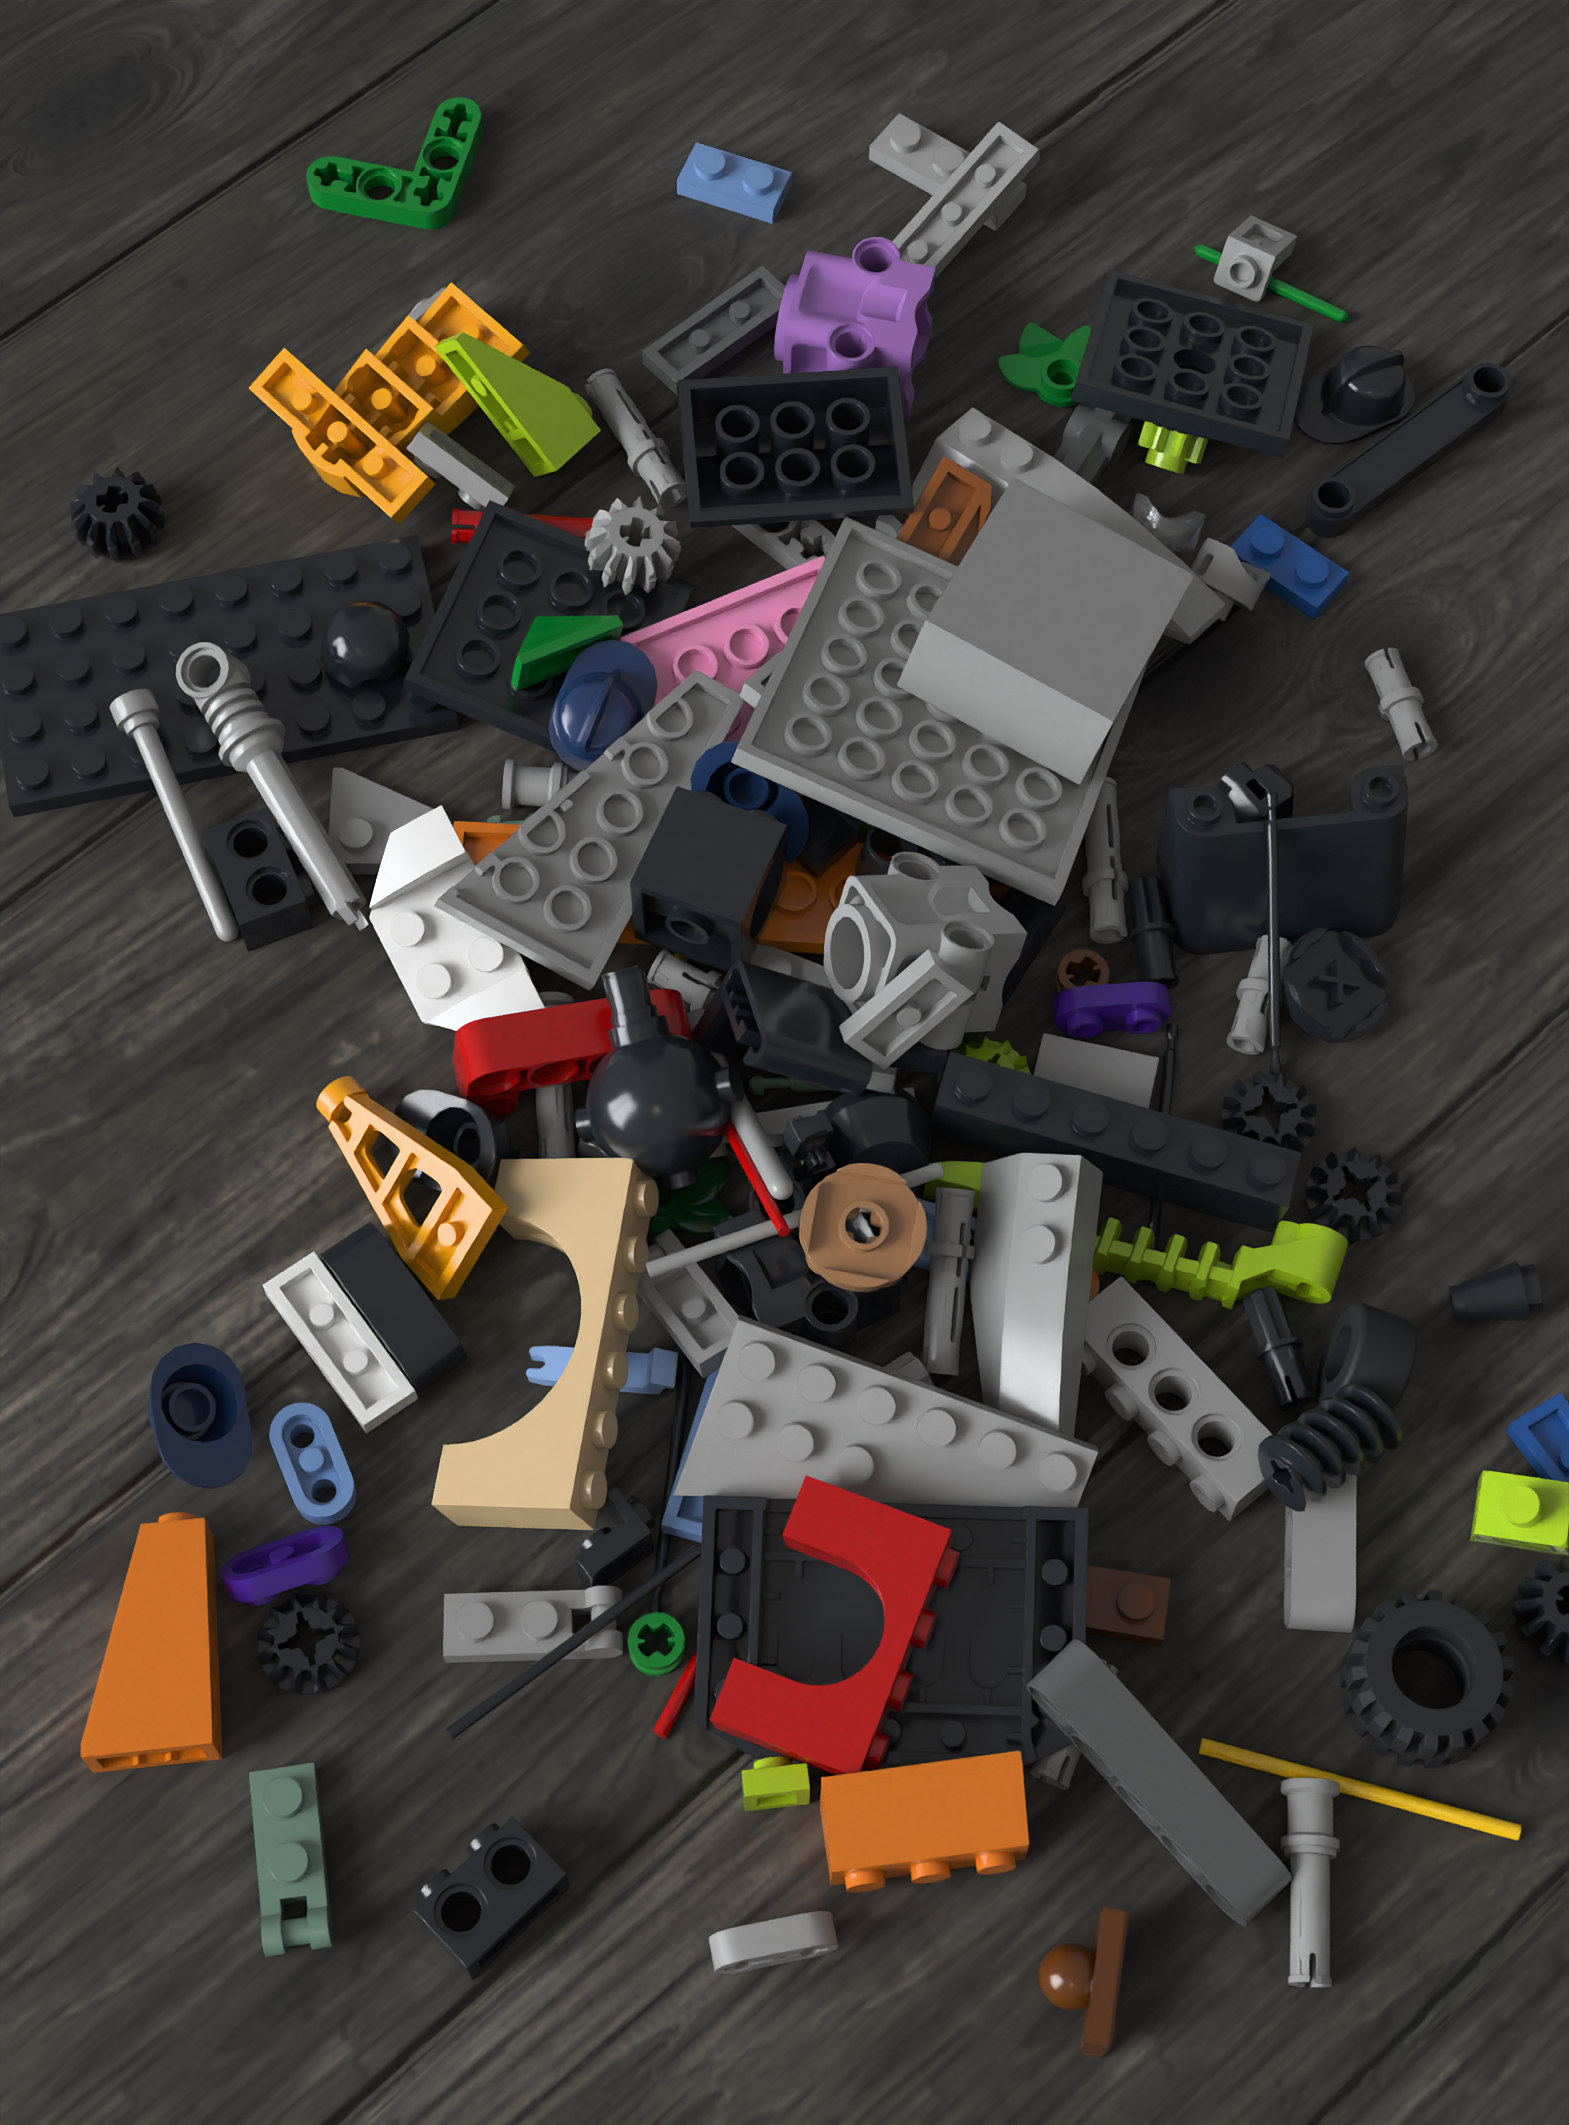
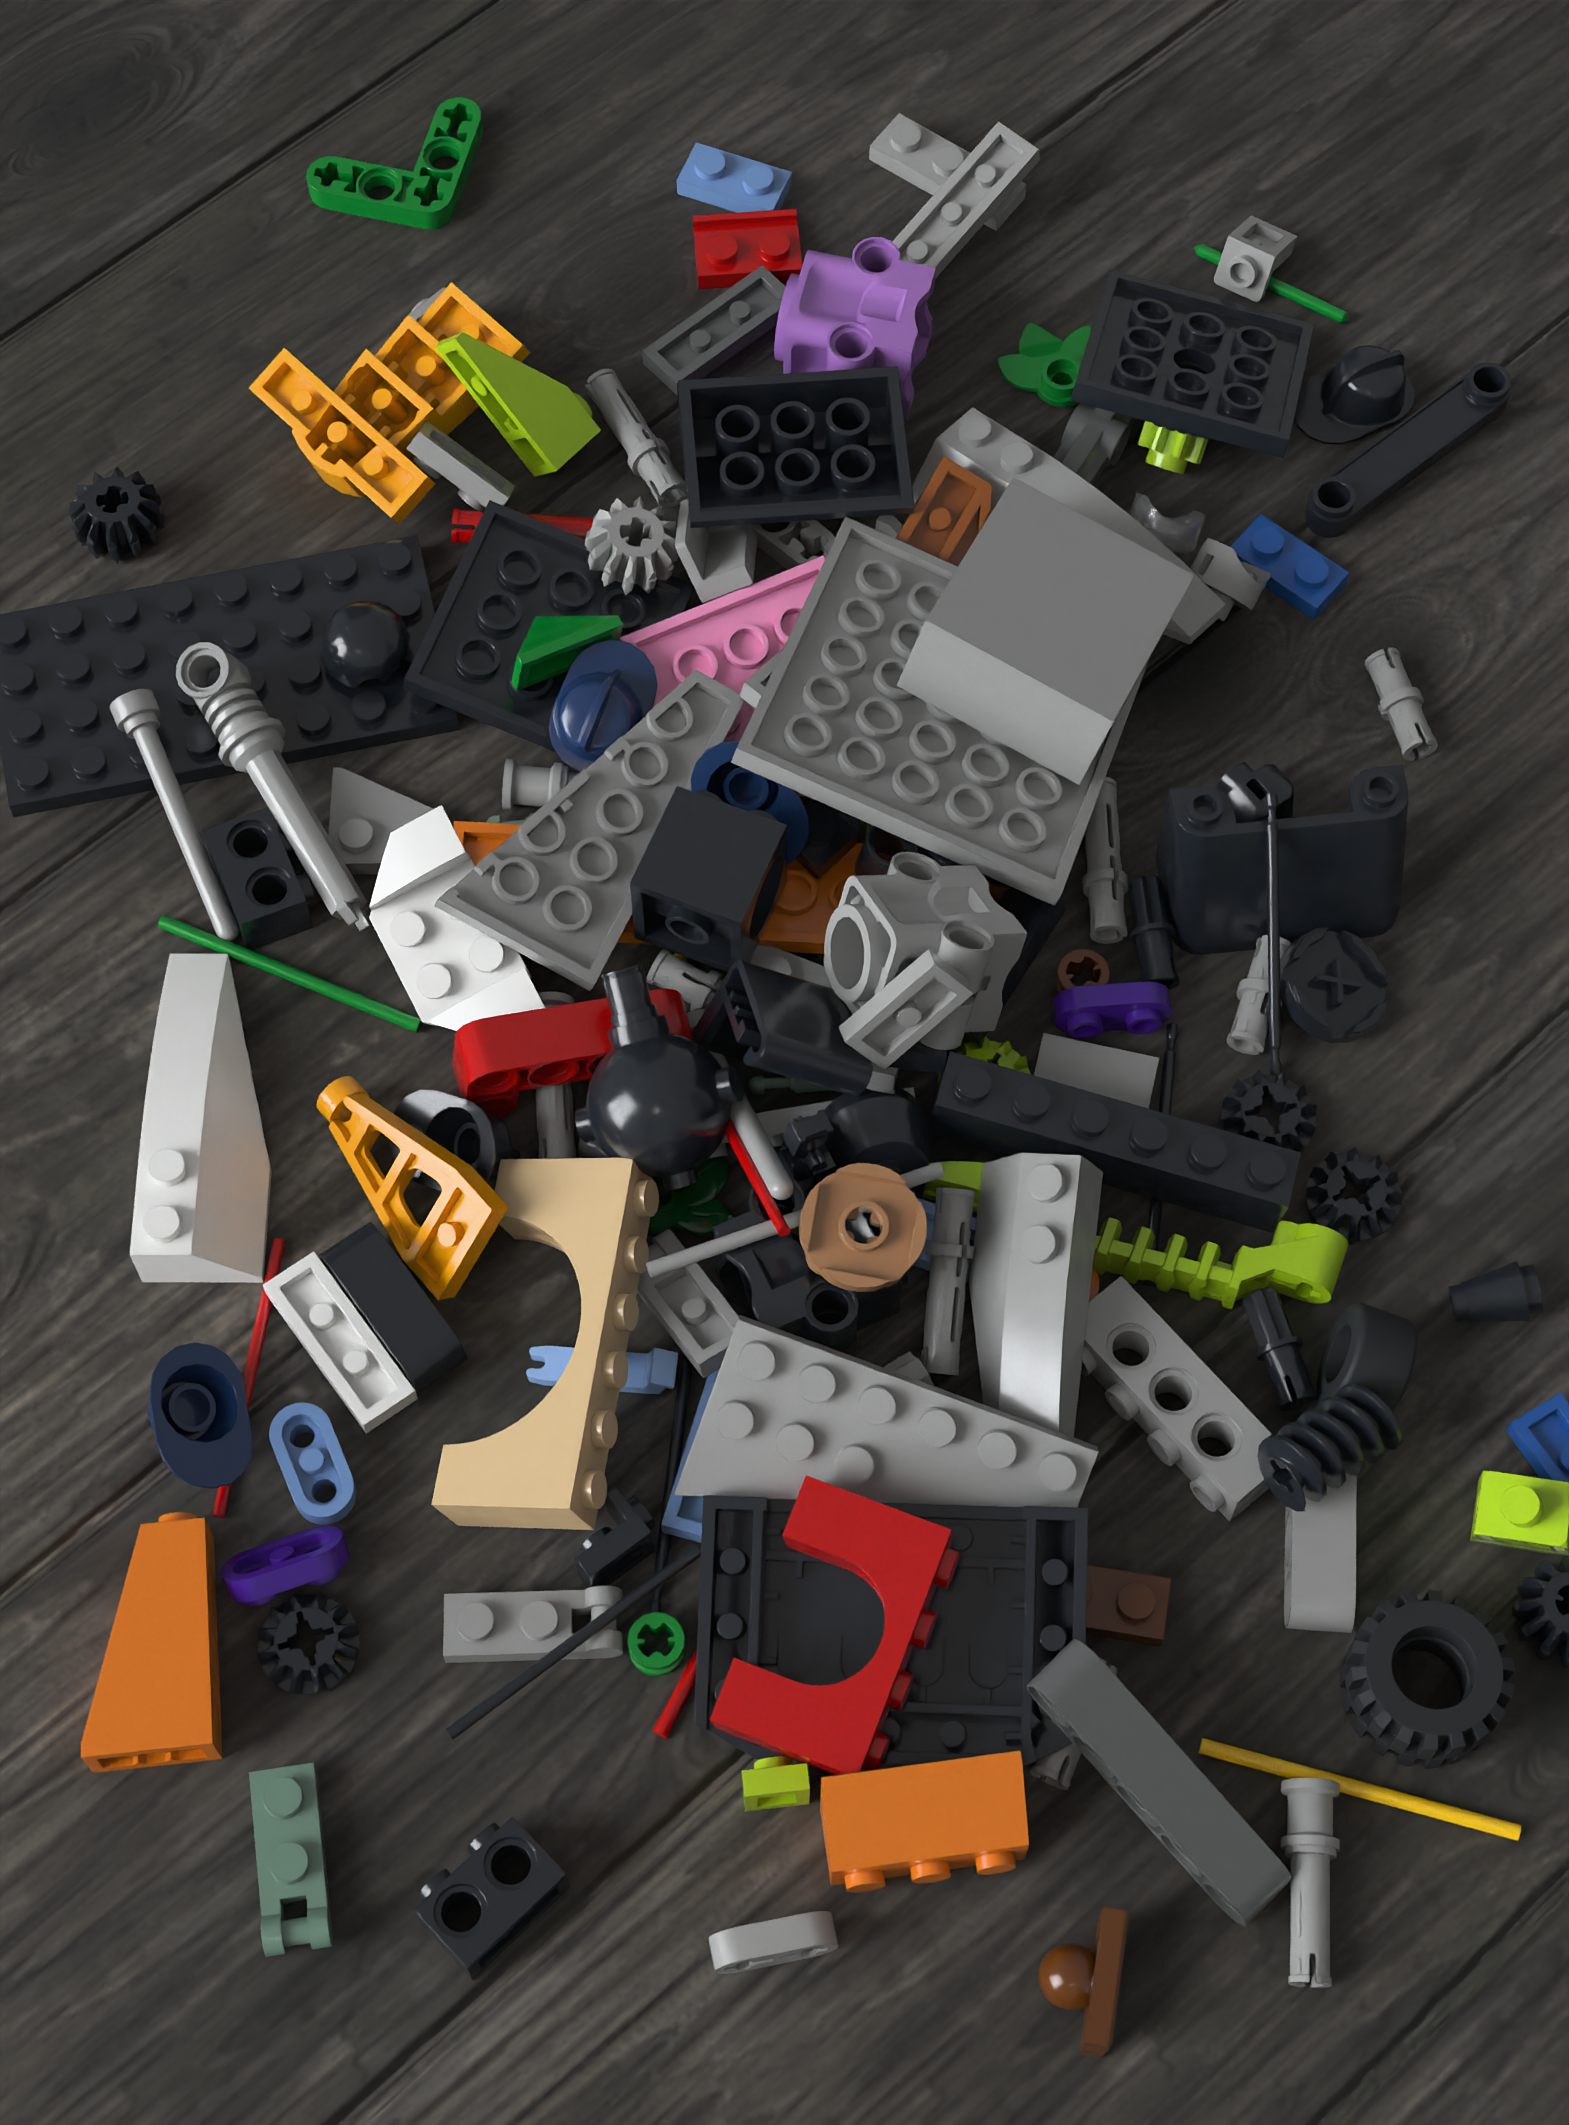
(202, 1137): none -> white wedge
(254, 1355): none -> red piece
(290, 973): none -> green axle
(718, 559): none -> light grey panel
(739, 243): none -> red plate

